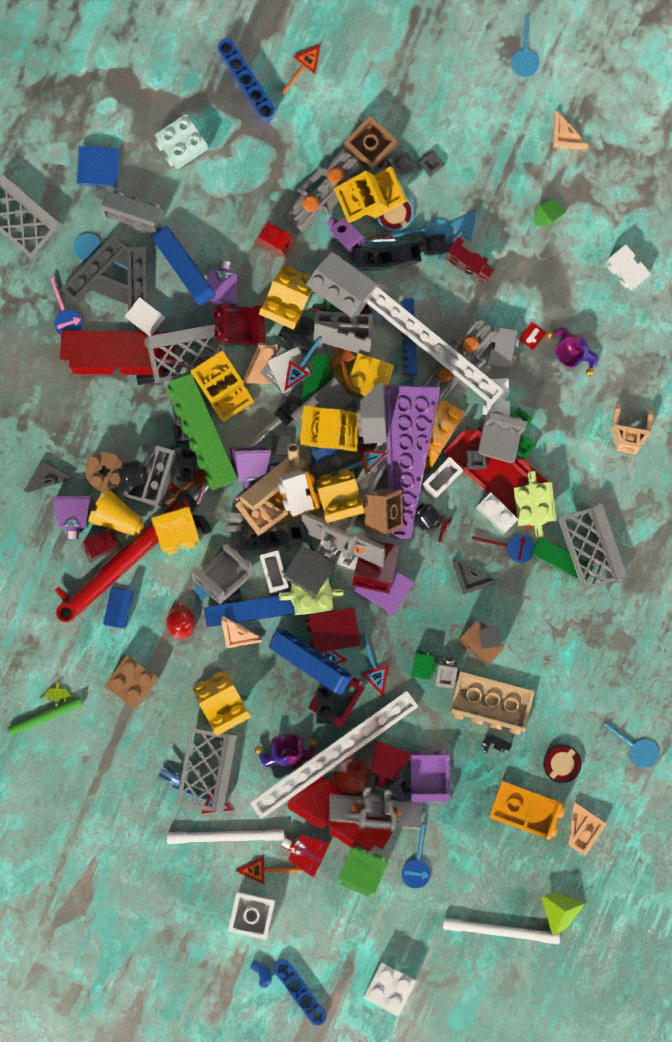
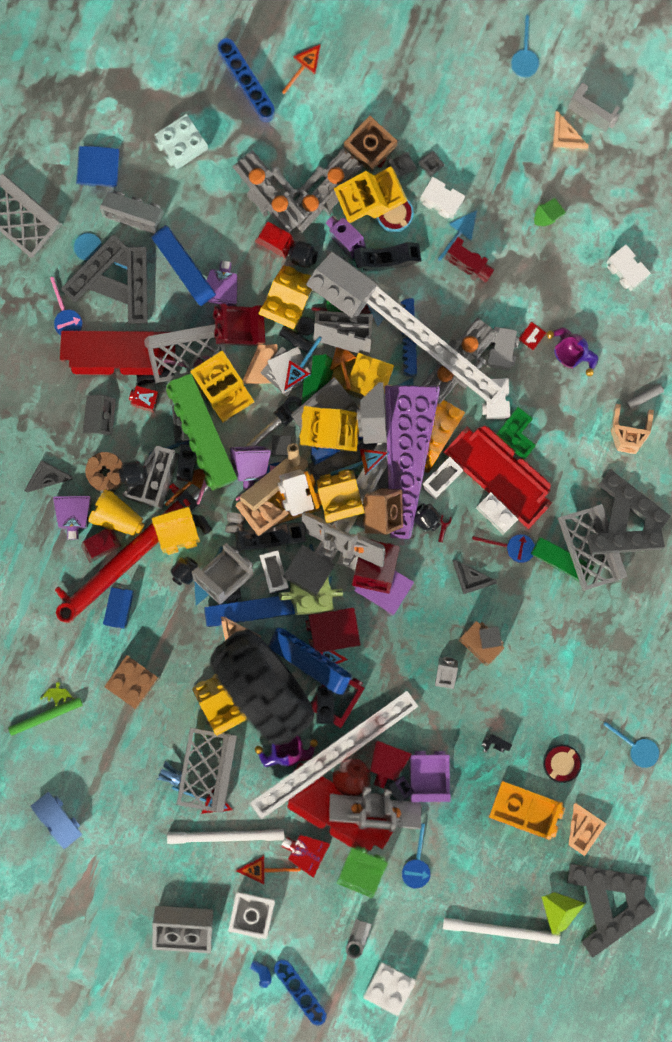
(57, 821): none -> medium blue brick
(99, 415): none -> dark grey panel
(144, 398): none -> red brick
(145, 317): white sticker -> none
(180, 621): red hair -> none
(182, 929): none -> light grey slope
(183, 570): none -> black head
(262, 687): none -> black tyre
(265, 196): none -> light grey piece
(303, 254): none -> black head
(358, 936): none -> light grey piece
(377, 676): piece -> none
(386, 236): dark azure piece -> none
(423, 665): green brick -> none
(433, 245): black bracket -> none
(435, 227): dark azure piece -> none
(441, 199): none -> white brick
(475, 460): dark grey tile -> none
(491, 703): tan bracket -> none
(501, 436): light grey bracket -> none
(535, 504): yellowish green plate -> none
(591, 111): none -> light grey panel
(608, 927): none -> dark grey plate
(627, 499): none -> dark grey plate
(645, 396): none -> light grey piece

